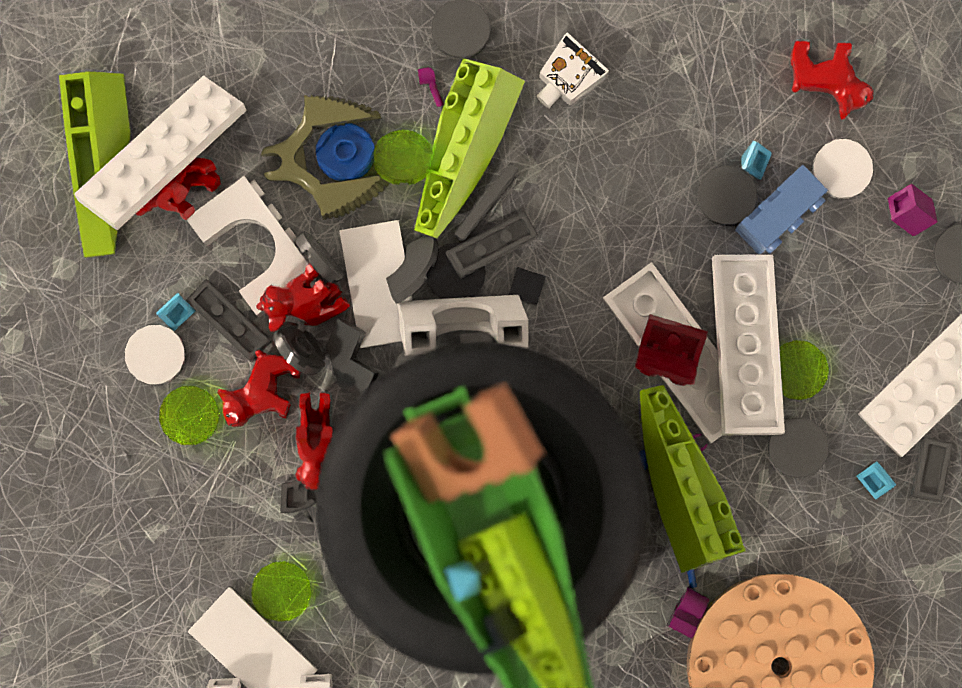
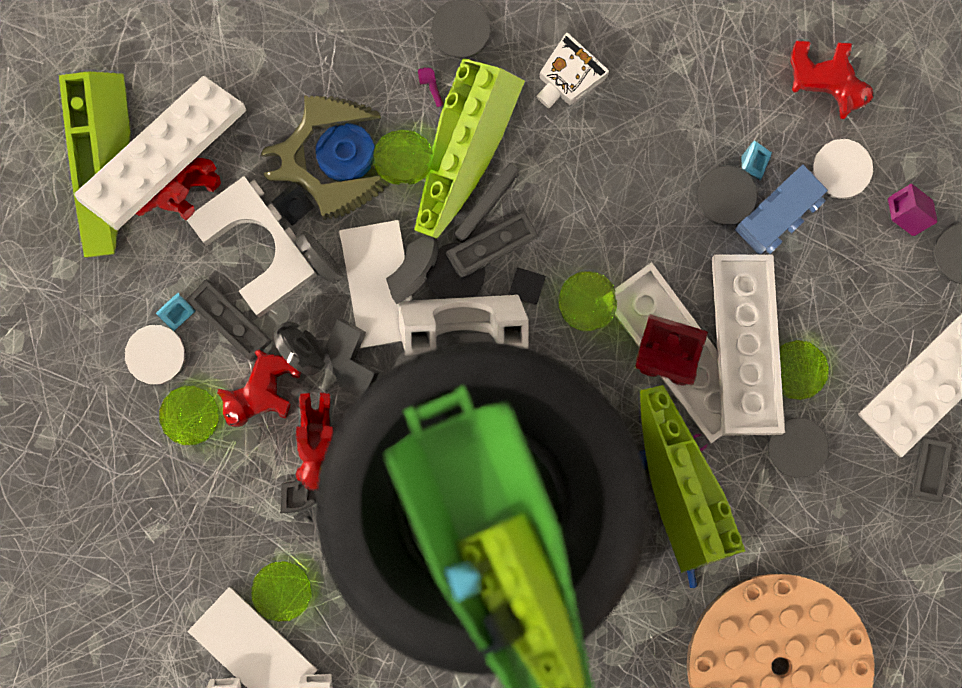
(293, 204): none -> black plate
(302, 301): red animal -> none
(445, 473): nougat arch -> none
(587, 301): none -> clear neon green tile
(688, 612): magenta leg -> none
(876, 480): medium azure slope -> none

